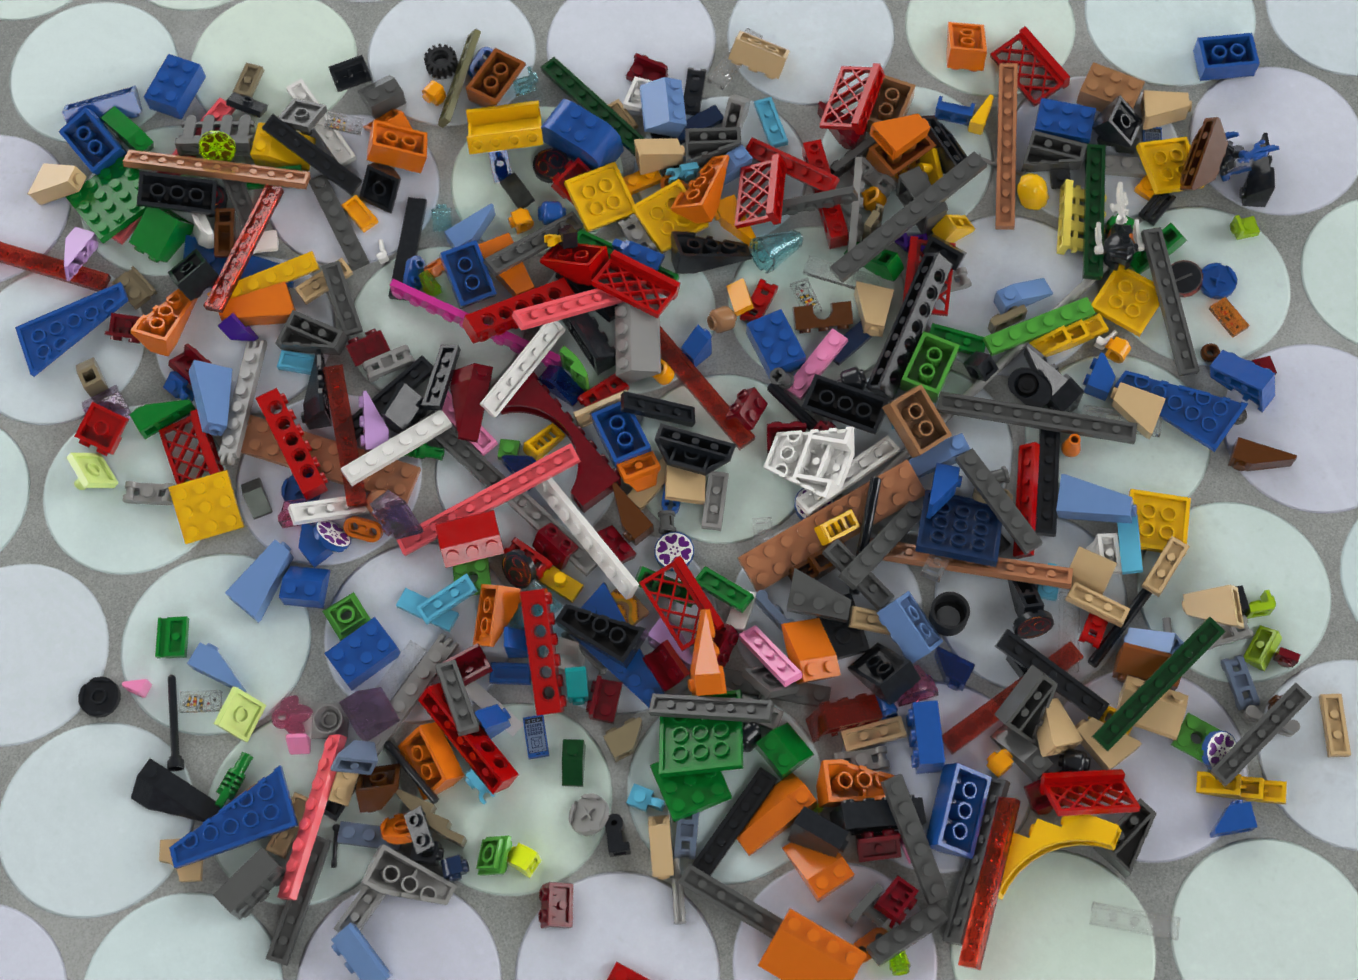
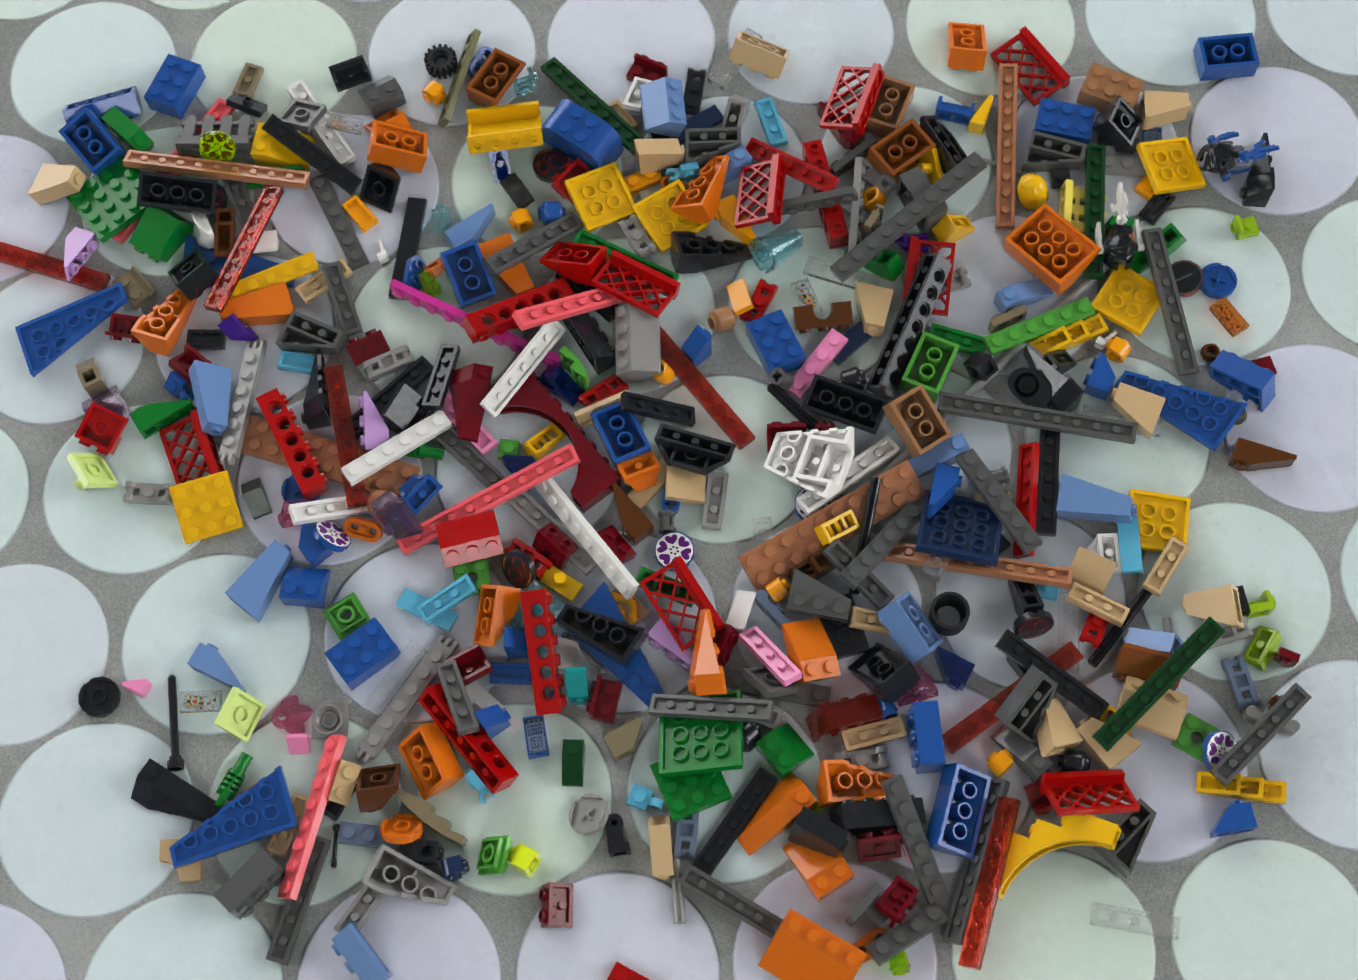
(172, 637): green plate -> none
(206, 339): none -> black plate
(357, 758): sand blue slope -> none
(369, 712): clear purple slope -> none
(411, 772): black bar -> none
(419, 491): none -> blue slope
(419, 830): hinge -> none
(566, 238): black piece -> none
(639, 253): blue hinge -> none
(666, 666): dark red bracket -> none
(724, 589): green plate -> none
(747, 408): dark red bracket -> none
(778, 589): none -> light orange plate
(899, 133): orange slope -> none
(947, 250): black slope -> none
(1051, 248): none -> orange slope
(1061, 359): none -> pearl dark grey slope
(1071, 446): orange cone -> none
(1204, 155): reddish brown wedge -> none
(1334, 725): tan tile -> none

